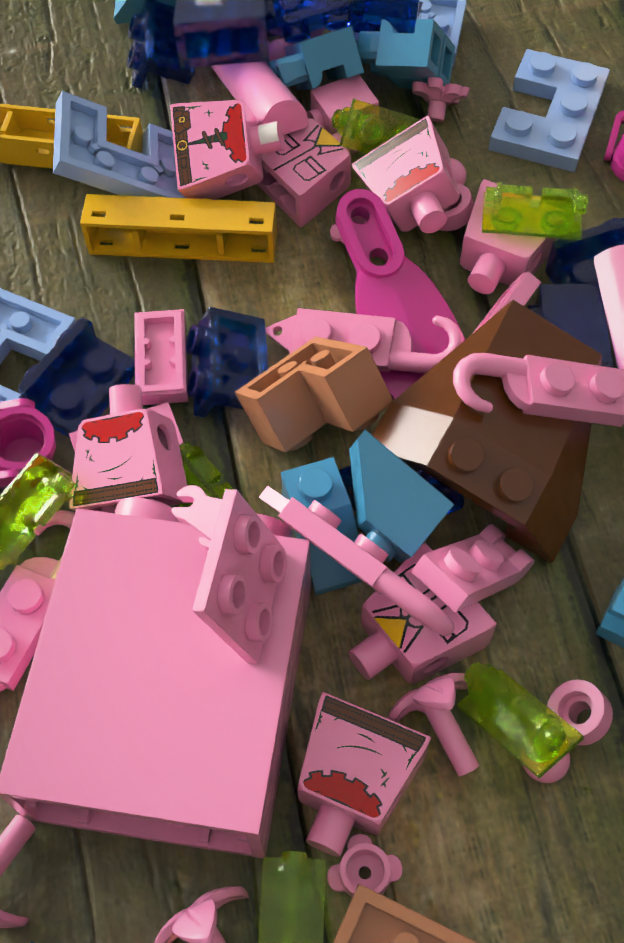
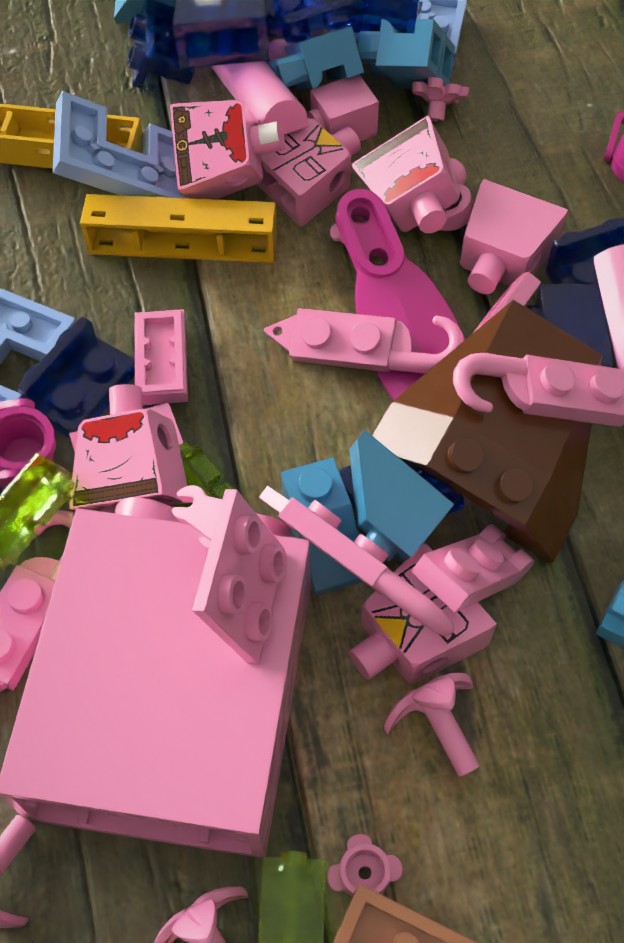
(226, 355): clear blue bracket -> none
(315, 387): nougat brick -> none
(355, 771): bright pink torso -> none
(368, 125): clear neon green hinge -> none
(517, 719): clear neon green hinge -> none
(518, 212): clear neon green hinge -> none
(562, 134): light blue plate -> none
(568, 702): bright pink plate -> none

